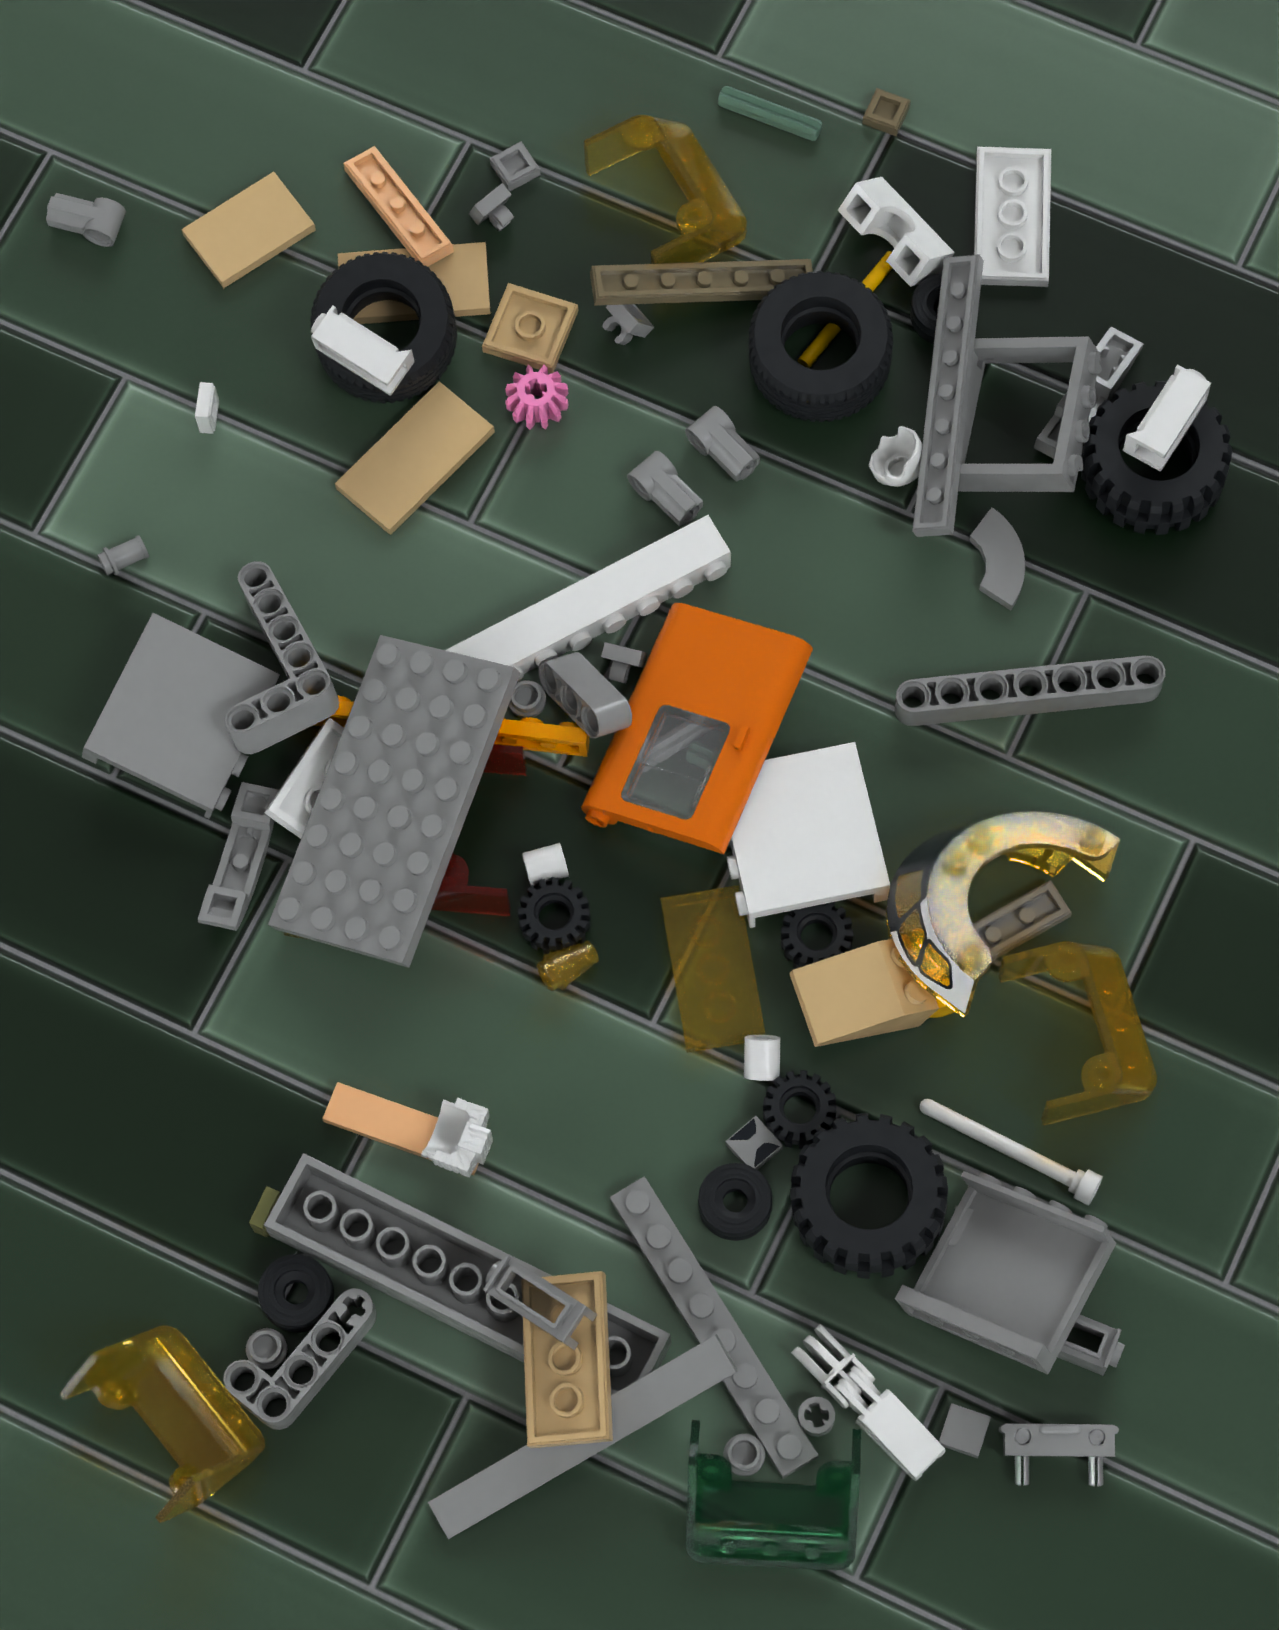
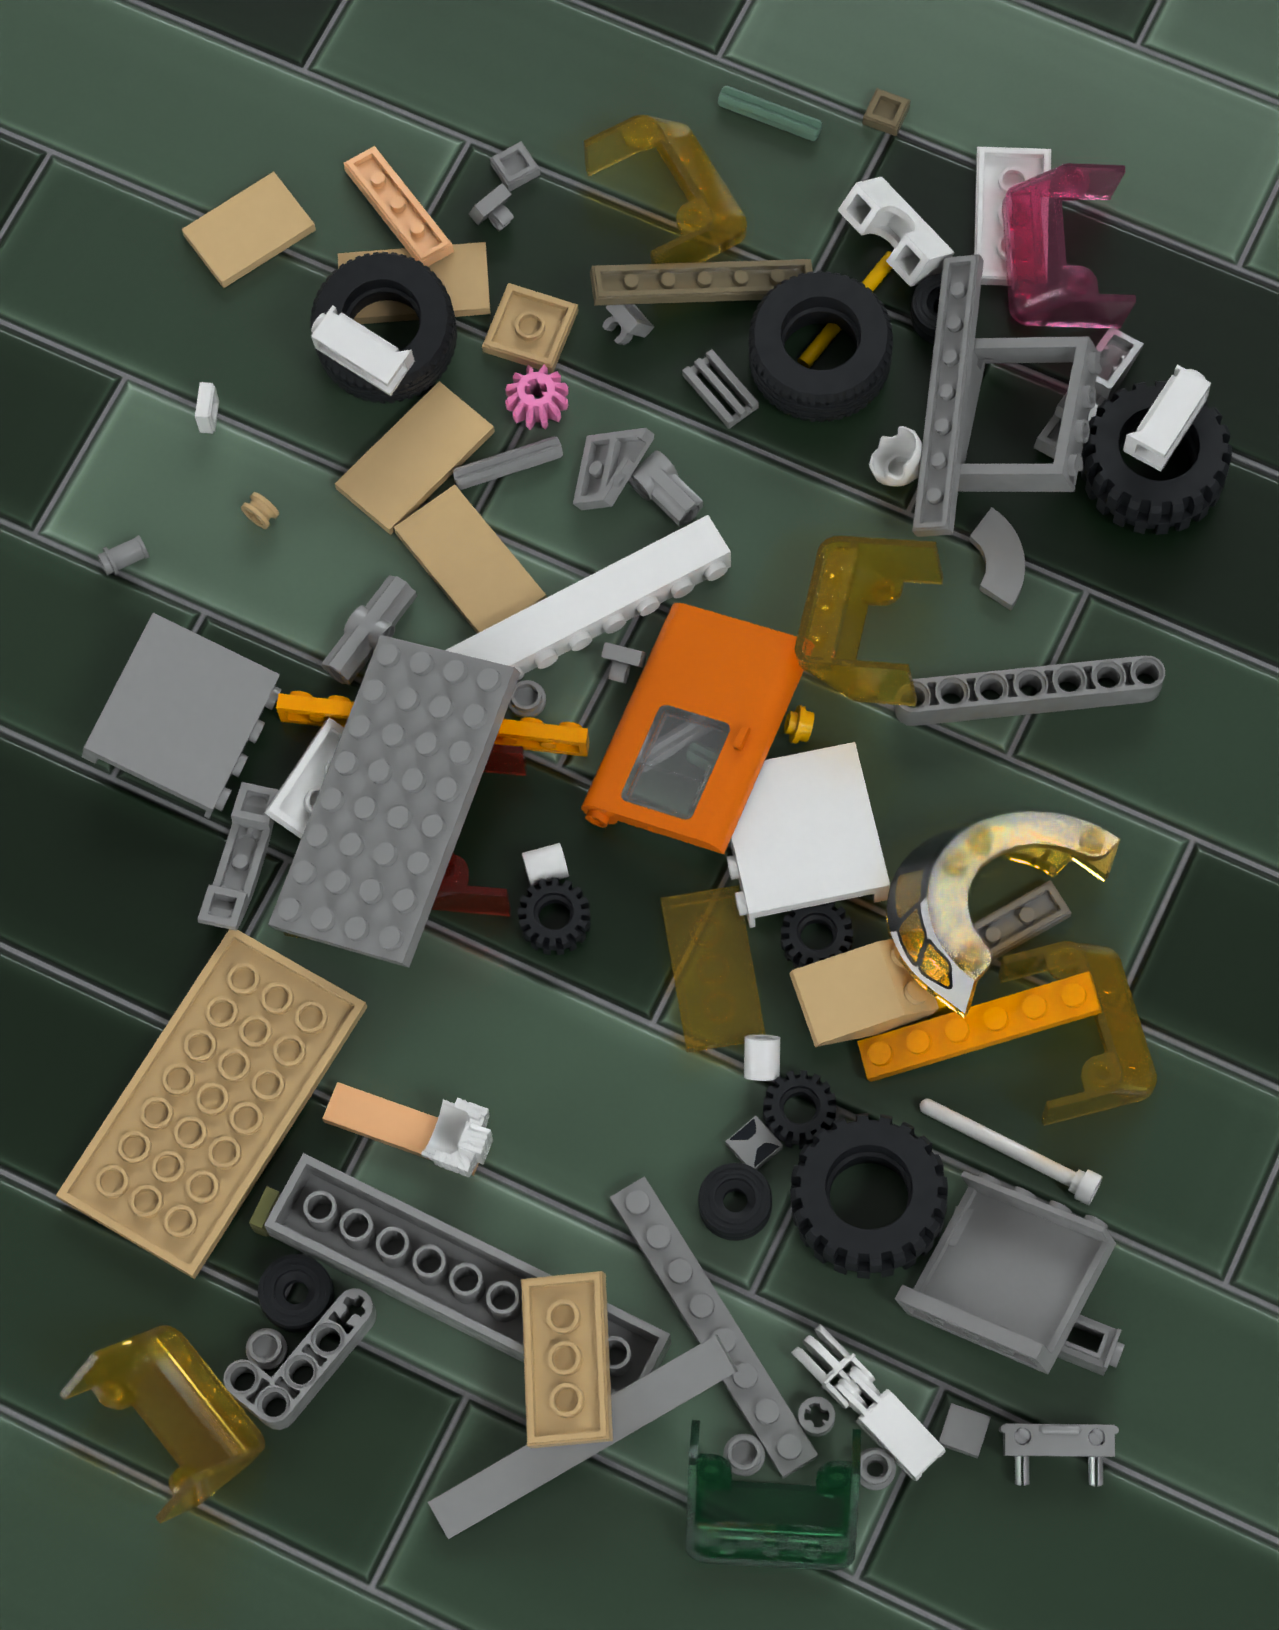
(96, 220): light grey piece -> none
(212, 1102): none -> tan plate
(260, 510): none -> tan bush
(307, 693): light grey beam -> none
(365, 628): none -> light grey piece
(468, 560): none -> tan tile
(499, 1280): light grey window -> none
(507, 462): none -> light grey axle
(566, 965): clear yellow cone -> none
(585, 695): light grey beam -> none
(608, 465): none -> light grey wing
(716, 436): light grey piece -> none
(733, 382): none -> light grey tile
(799, 724): none -> yellow plate
(844, 582): none -> clear yellow windscreen
(885, 1460): none -> light grey plate
(981, 1028): none -> light orange plate
(1038, 278): none -> clear pink windscreen

